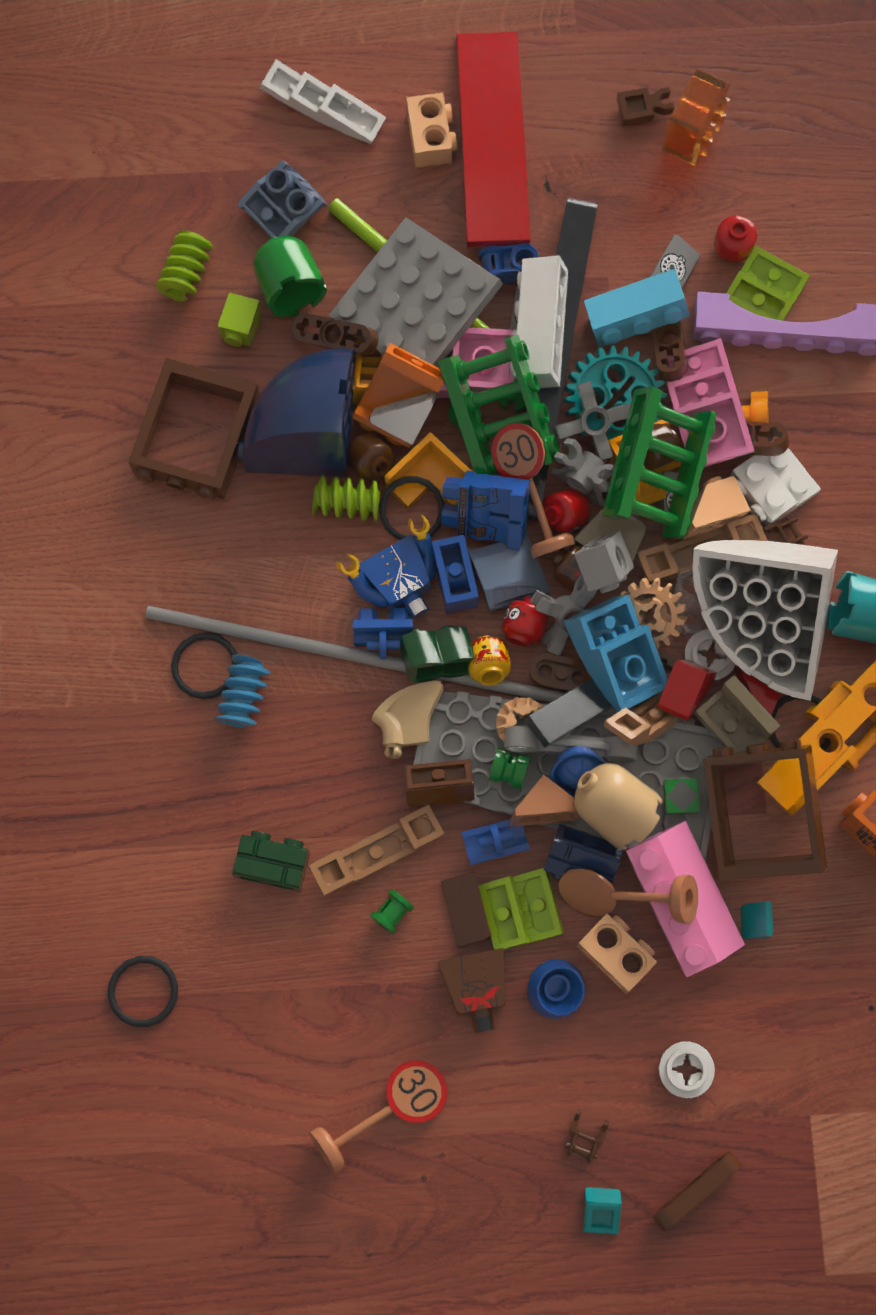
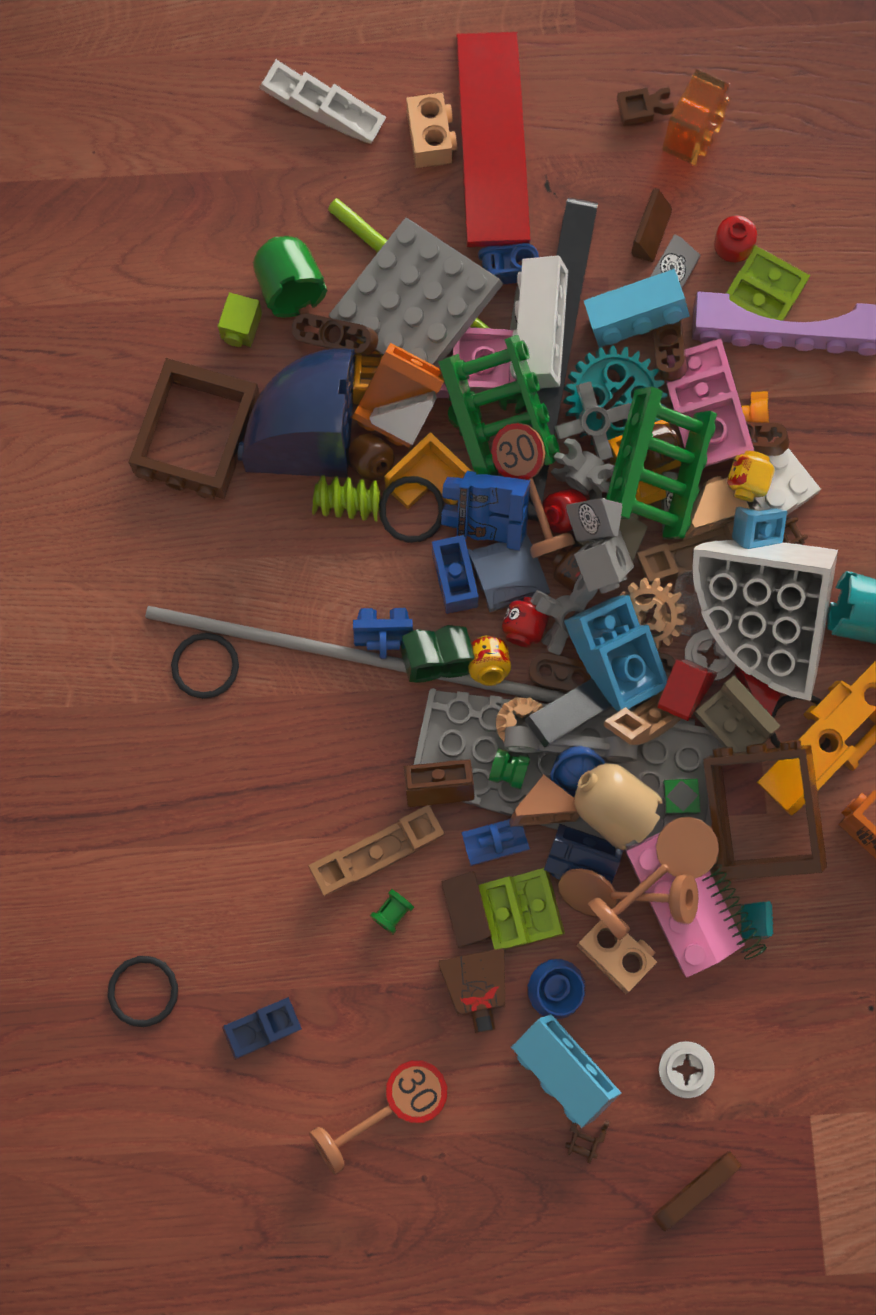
(183, 264): lime piece -> none
(242, 692): dark azure piece -> none
(261, 1028): none -> dark blue slope
(271, 861): dark green brick -> none
(281, 201): sand blue slope -> none
(396, 574): blue torso -> none
(407, 716): tan arm -> none
(565, 1070): none -> medium azure brick
(595, 519): none -> light grey slope
(602, 1210): teal slope -> none
(652, 227): none -> reddish brown slope
(682, 848): none -> nougat piece
(737, 913): none -> dark green piece
(750, 475): none -> yellow head
(758, 528): none -> dark azure slope

